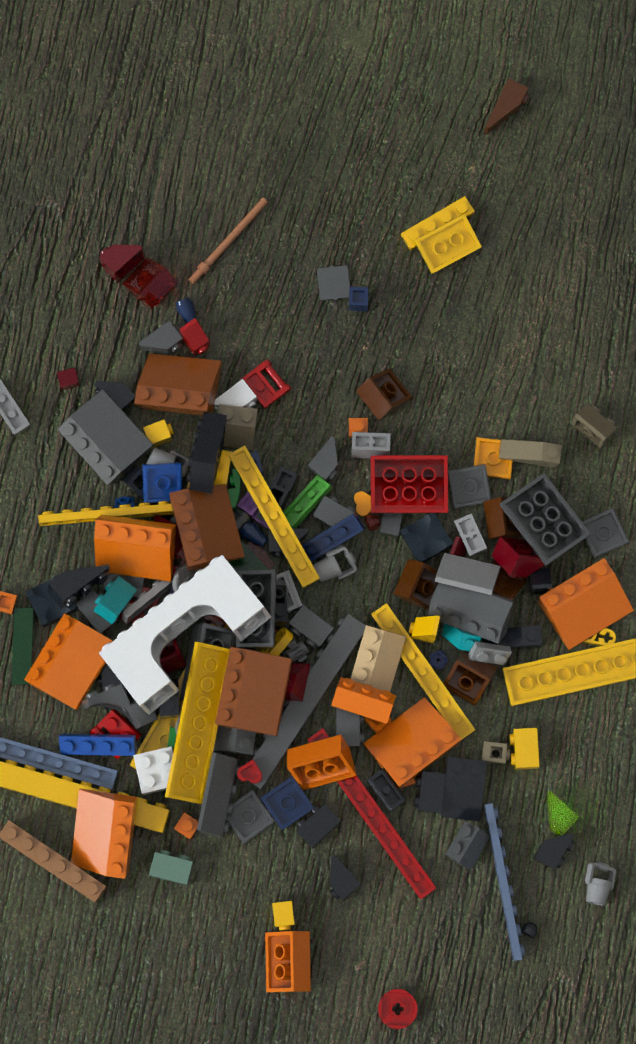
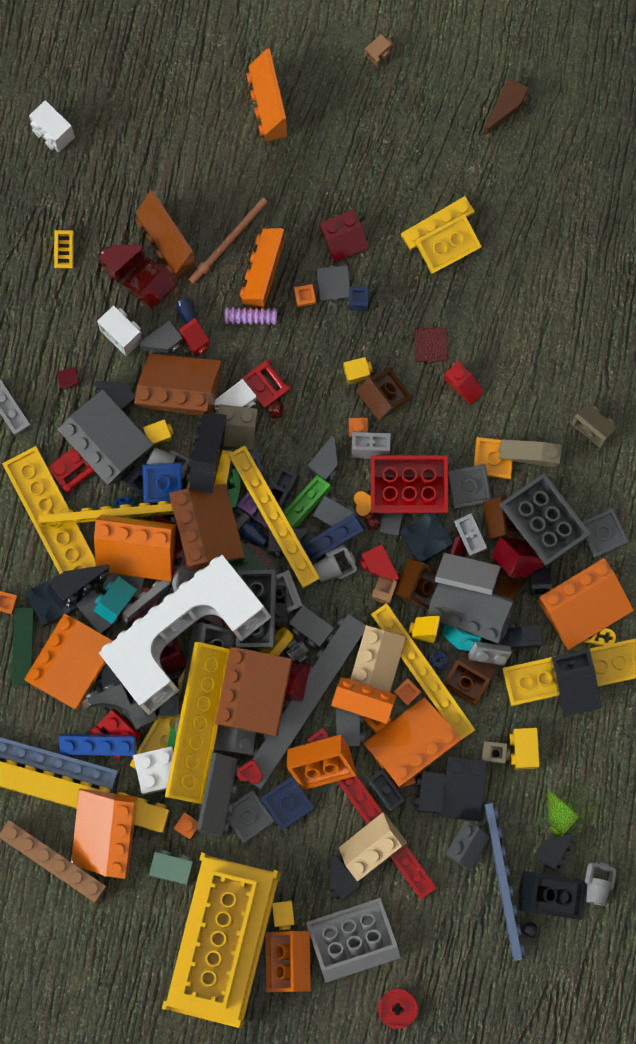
(40, 494): none -> yellow plate
(51, 126): none -> white brick
(68, 233): none -> yellow slope
(68, 465): none -> red plate
(120, 330): none -> white brick
(165, 236): none -> dark orange slope
(222, 941): none -> yellow piece
(250, 316): none -> lavender piece
(263, 267): none -> orange slope
(267, 97): none -> orange slope
(276, 410): none -> clear red plate
(305, 295): none -> orange plate
(318, 825): black brick -> none
(344, 236): none -> dark red slope
(353, 940): none -> light grey slope
(357, 370): none -> yellow brick
(371, 846): none -> tan slope
(378, 49): none -> medium nougat brick
(378, 564): none -> red slope
(384, 591): none -> medium nougat panel
(407, 691): none -> orange plate
(430, 345): none -> clear red piece
(463, 383): none -> red slope
(552, 895): none -> black slope
(576, 682): none -> black slope

